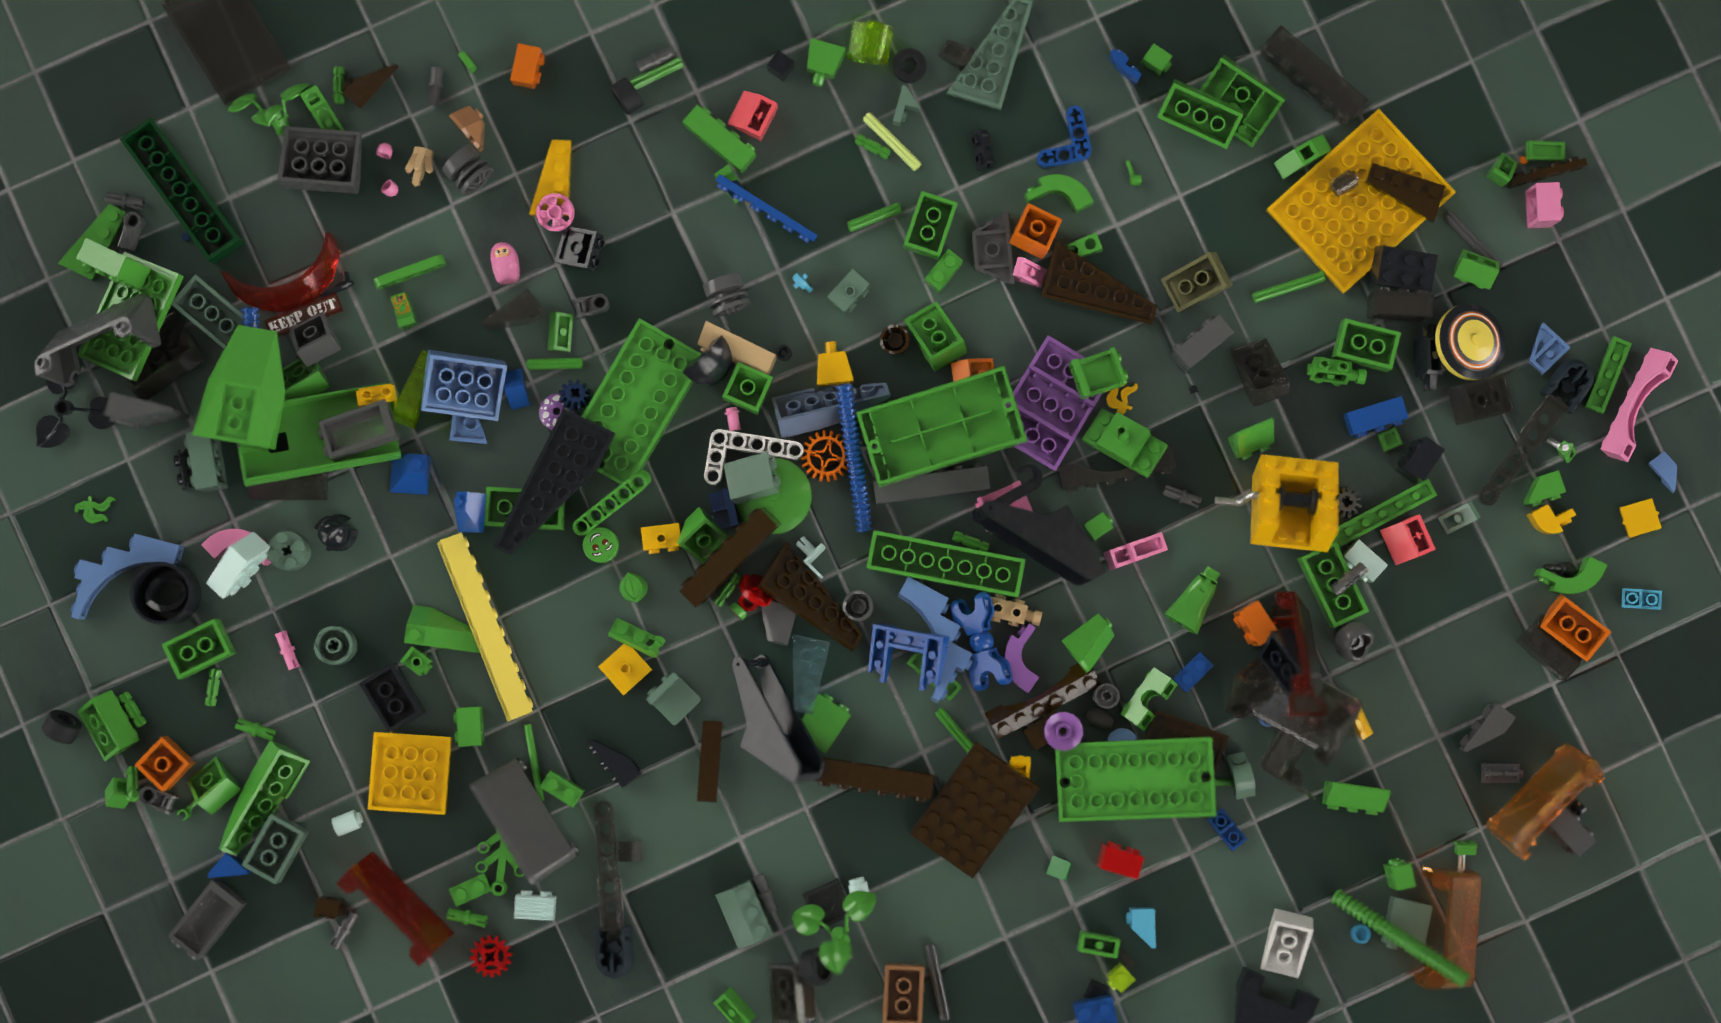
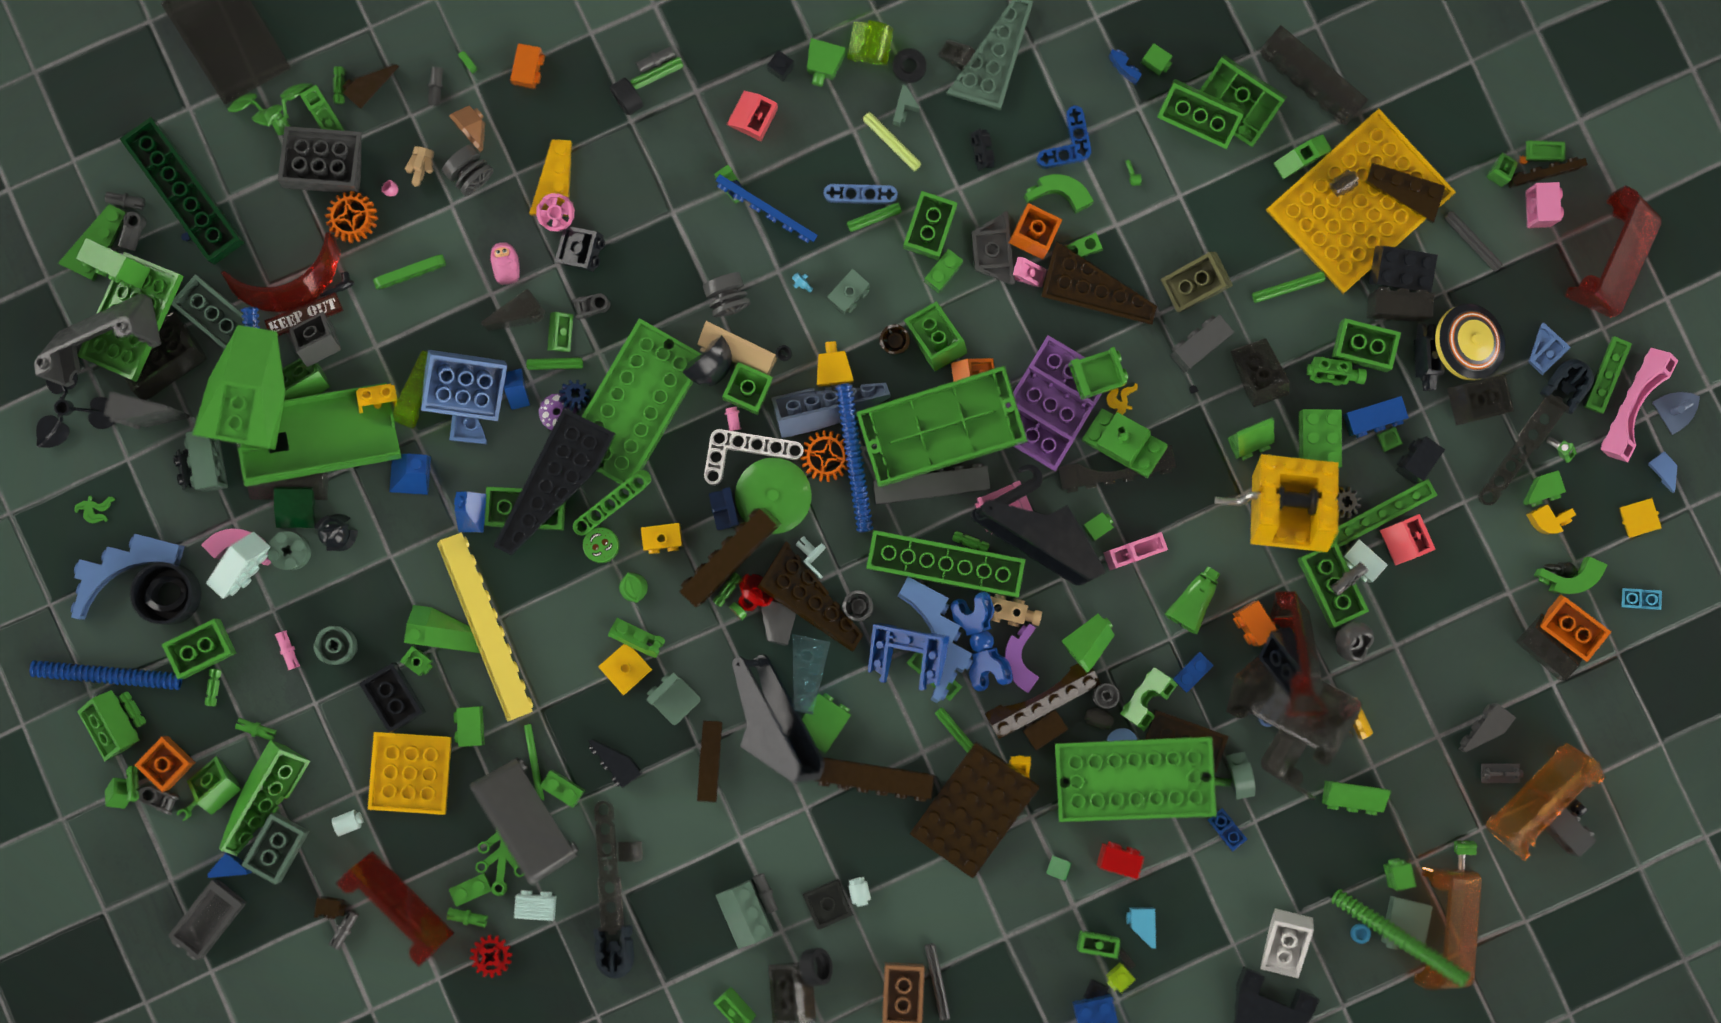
(61, 726): black tyre -> none
(104, 675): none -> blue piece
(294, 507): none -> dark green slope
(336, 219): none -> orange gear
(358, 430): piece -> none
(384, 151): bright pink hinge -> none
(403, 311): bright green leg -> none
(701, 535): bright green slope -> none
(719, 139): bright green brick -> none
(752, 477): sand green brick -> none
(835, 953): bright green plant -> none
(860, 190): none -> medium blue beam
(872, 146): bright green axle -> none
(1073, 731): medium lavender dish -> none
(1182, 496): dark grey axle -> none
(1320, 435): none -> bright green brick
(1459, 517): sand green slope -> none
(1476, 269): bright green brick -> none
(1612, 290): none -> clear red windscreen
(1677, 409): none -> sand blue shield

